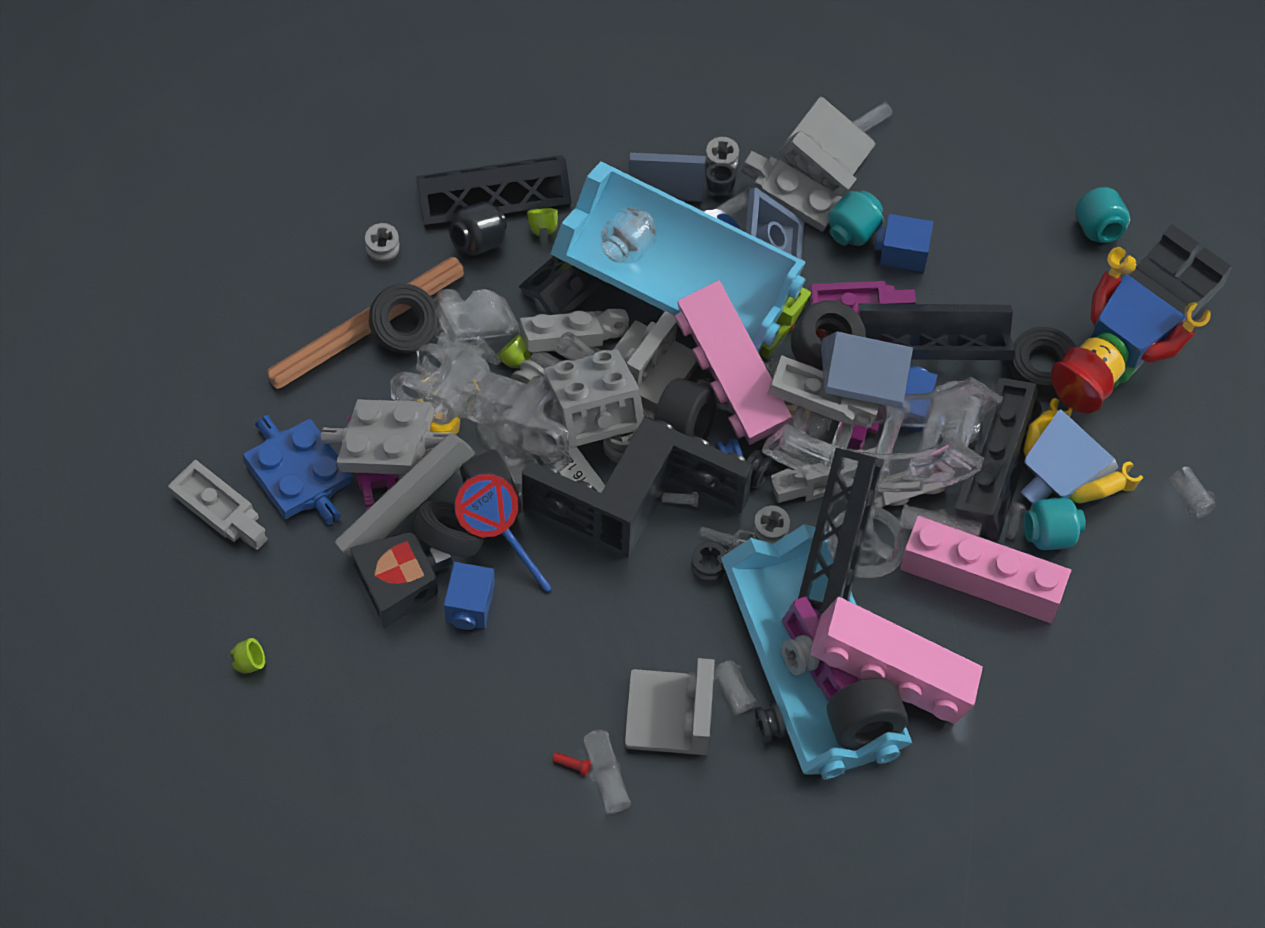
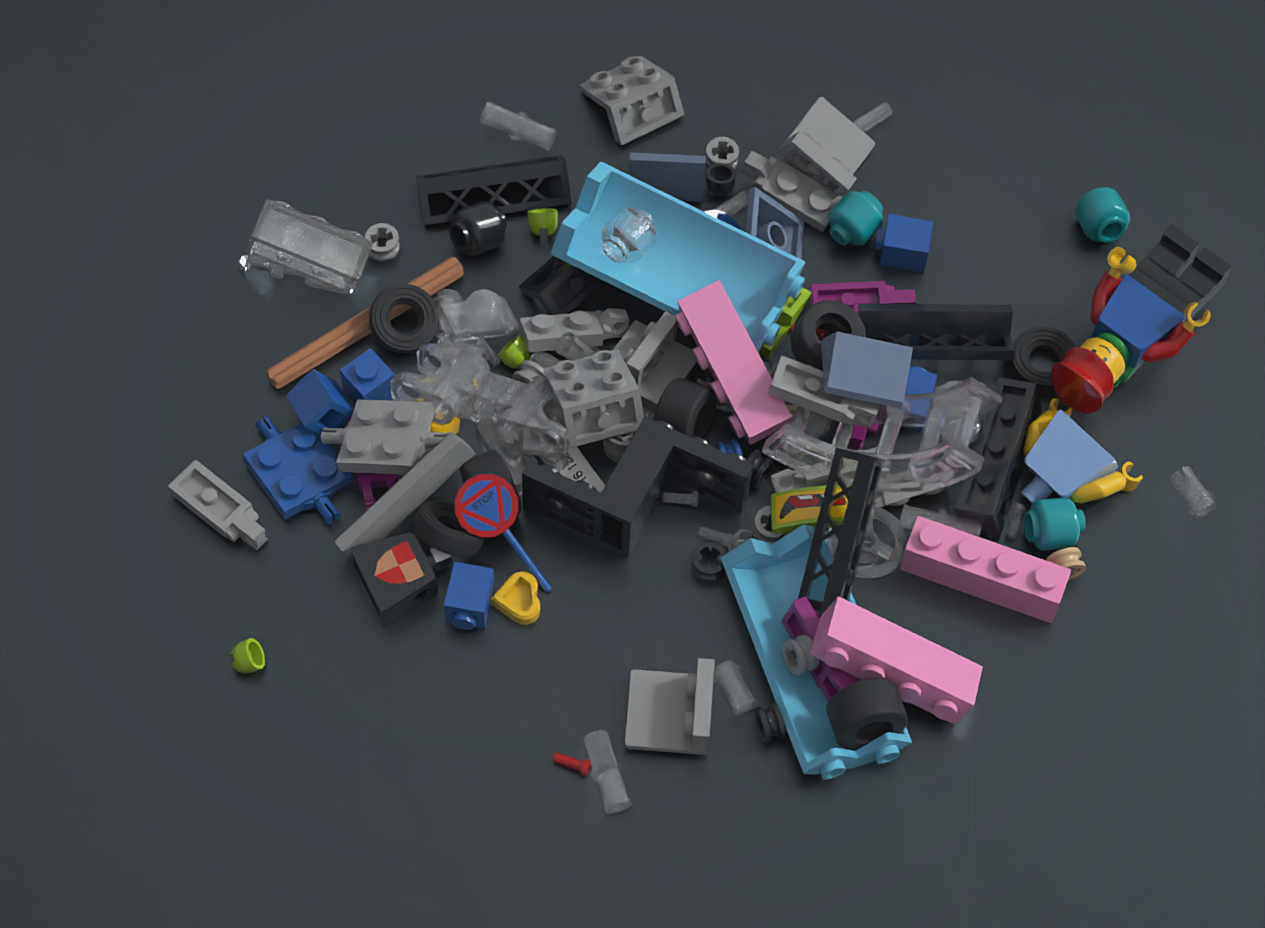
(305, 248): none -> clear wedge
(320, 402): none -> blue brick
(367, 378): none -> blue brick
(518, 125): none -> clear pin
(518, 598): none -> yellow tile
(635, 97): none -> light grey bracket
(802, 506): none -> slope
(1069, 558): none -> tan bush

